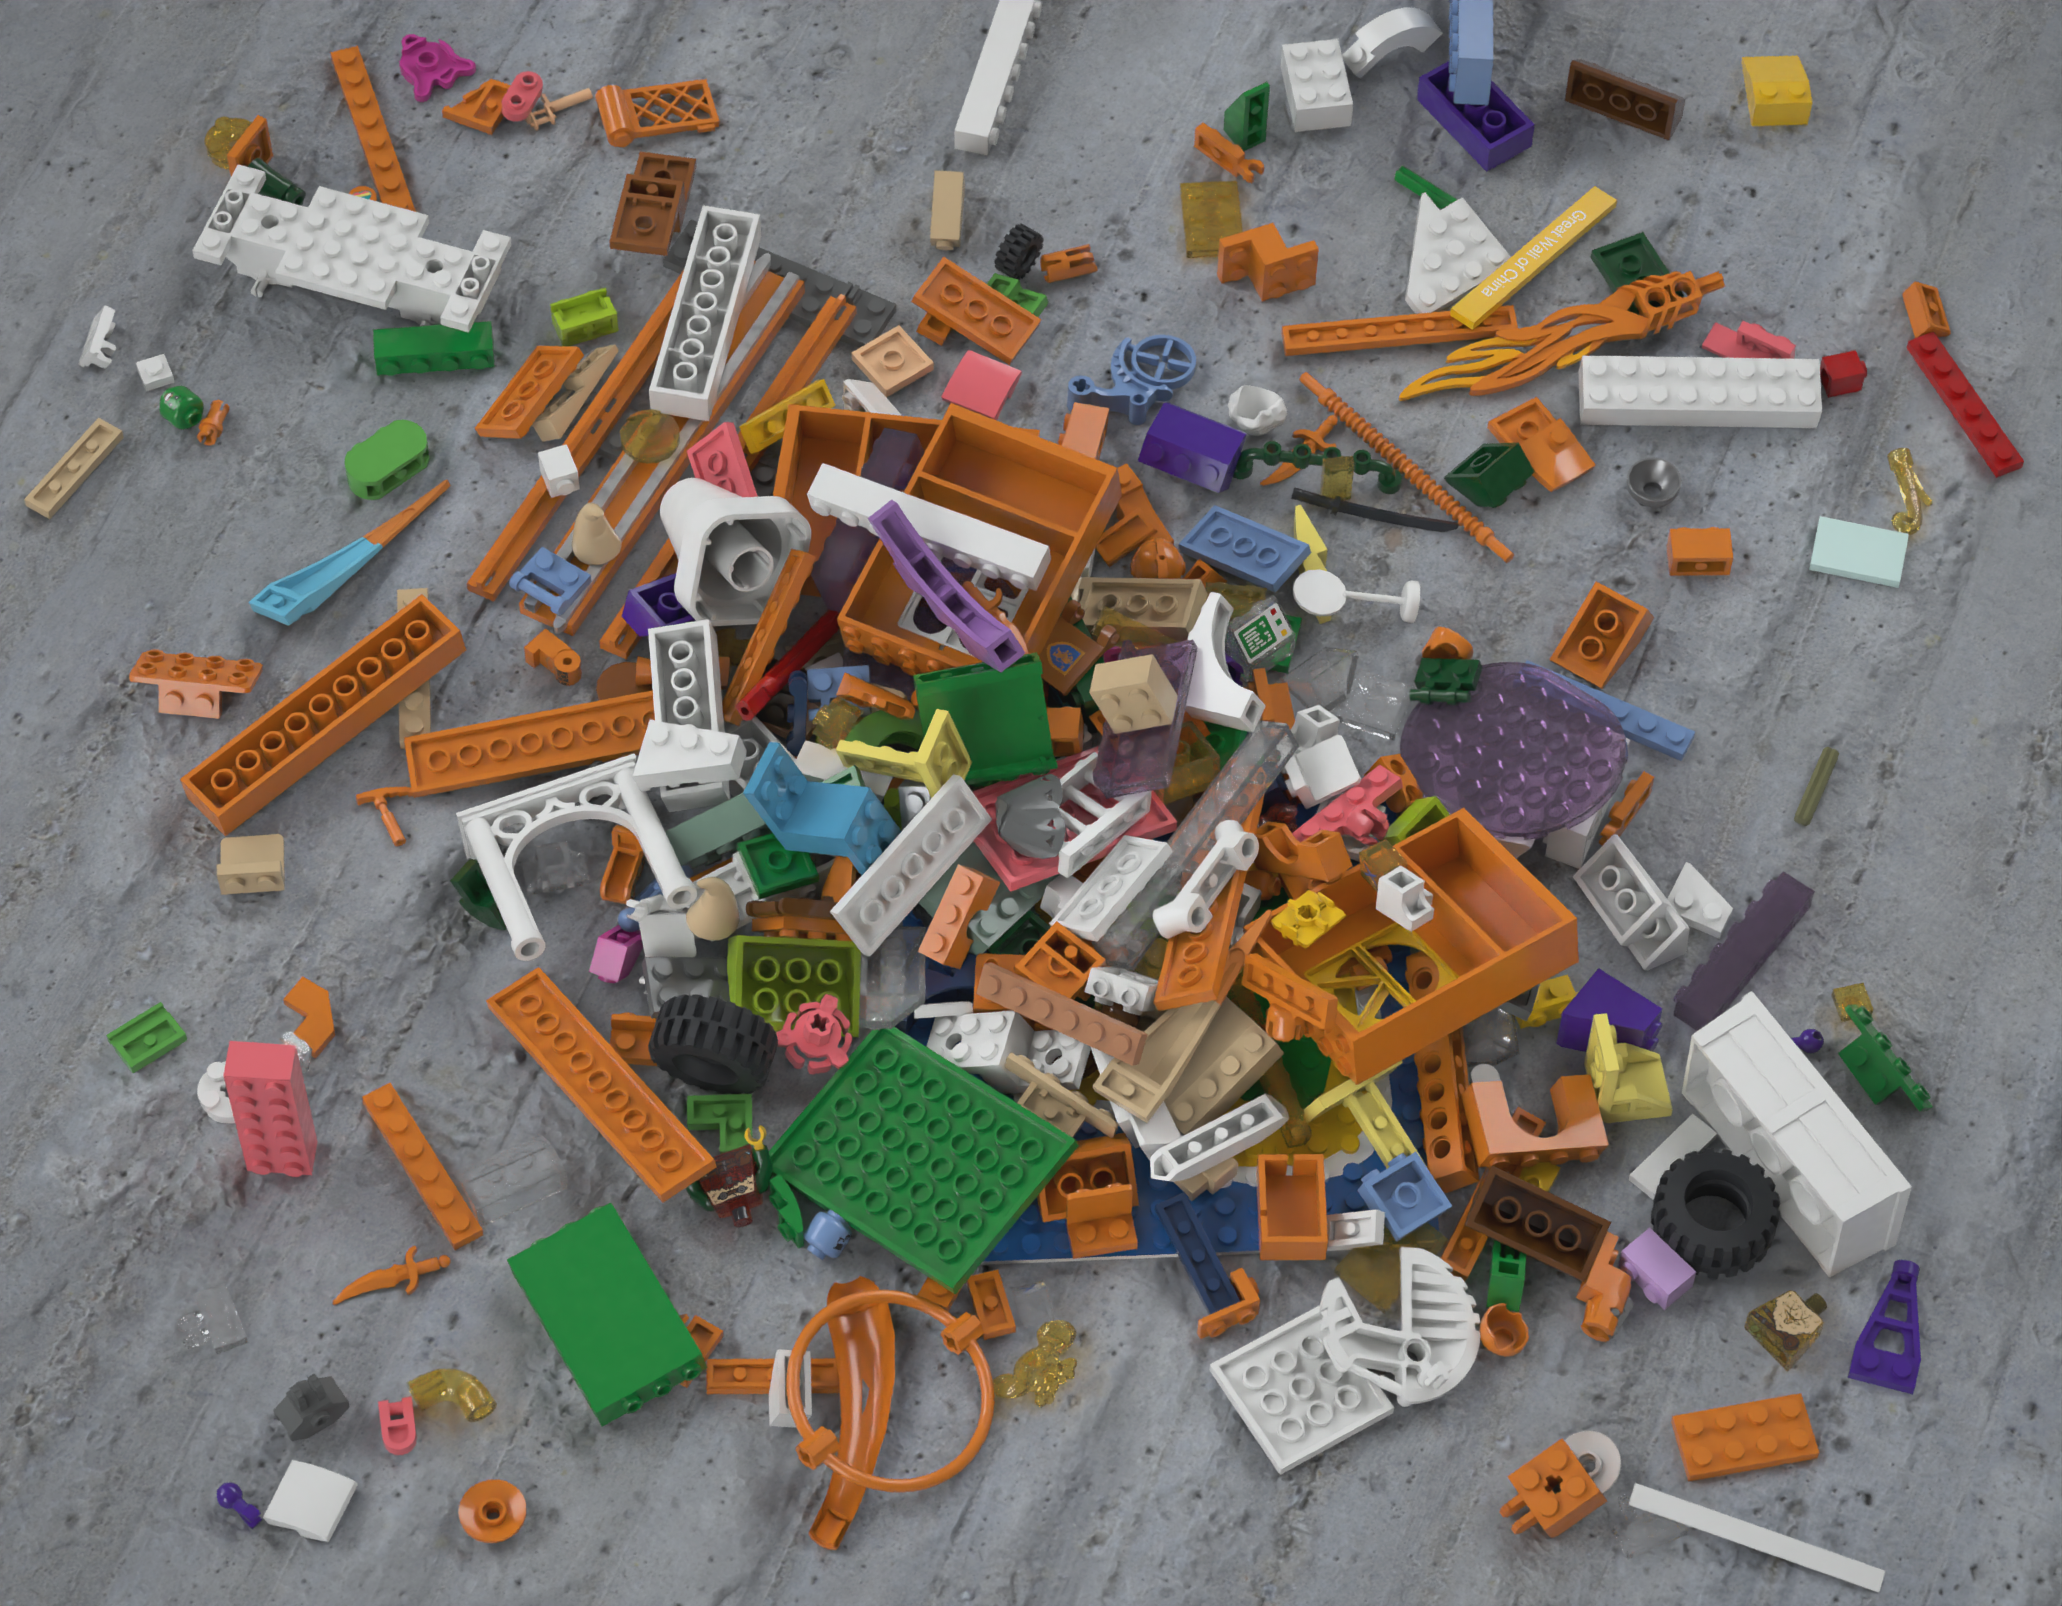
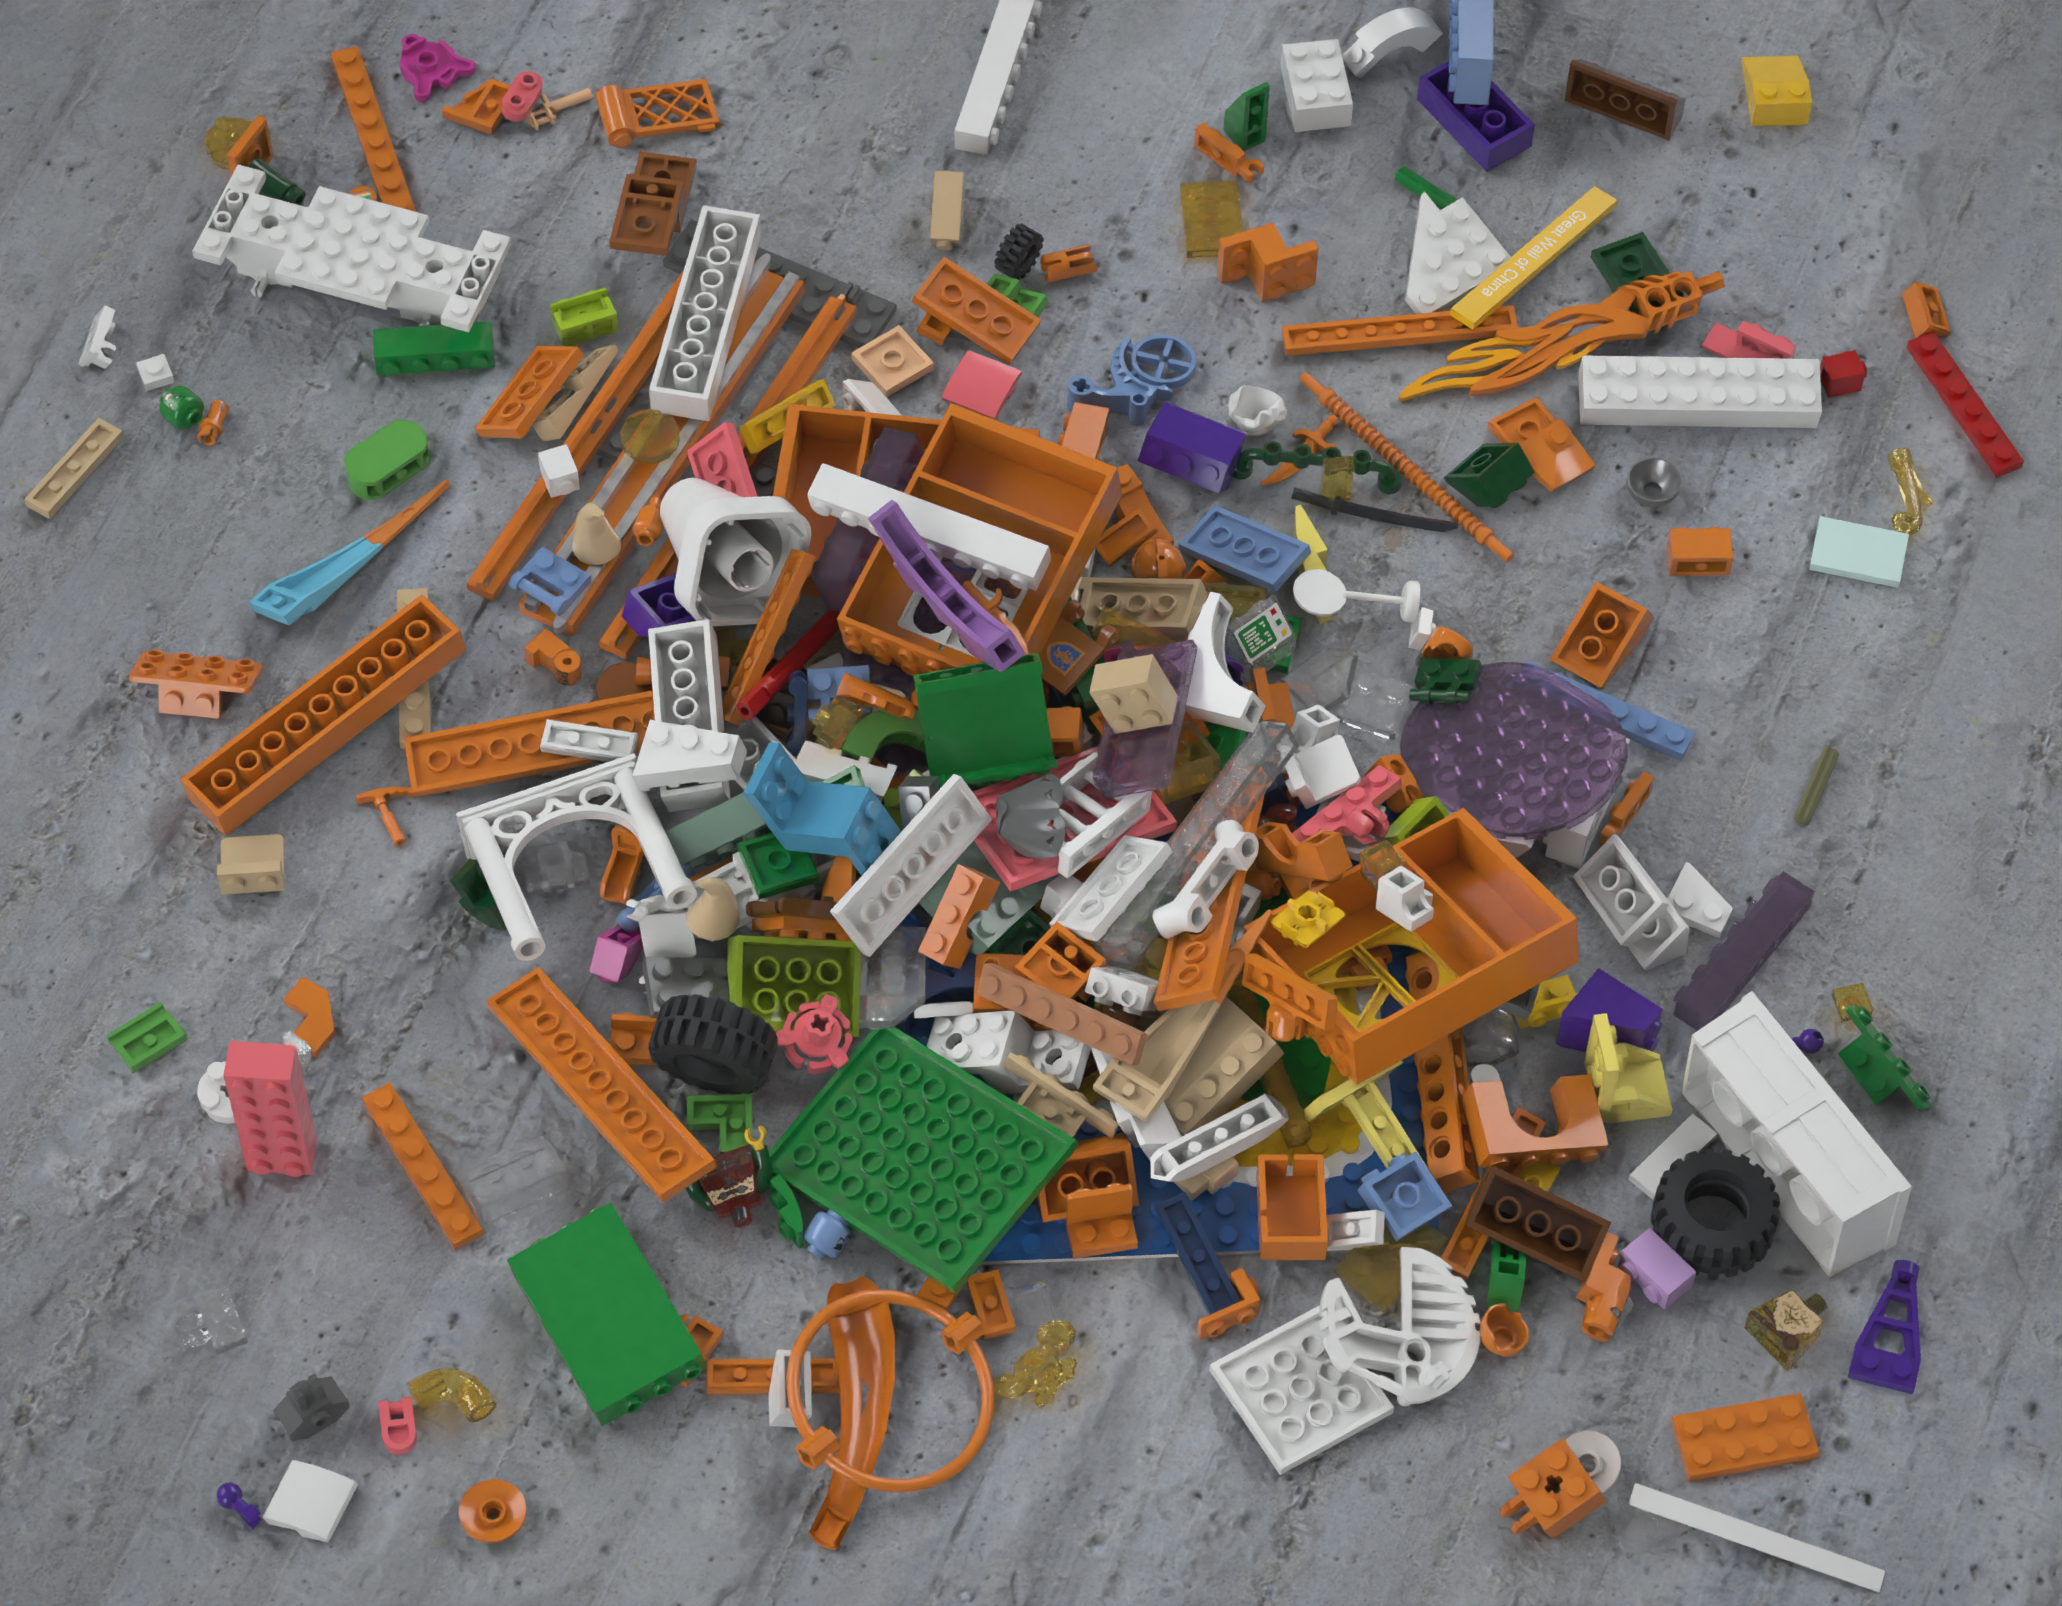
(390, 1277): orange piece -> none
(587, 741): none -> white tile
(648, 523): none -> orange plant
(935, 762): light yellow piece -> none
(1421, 629): none -> white plate

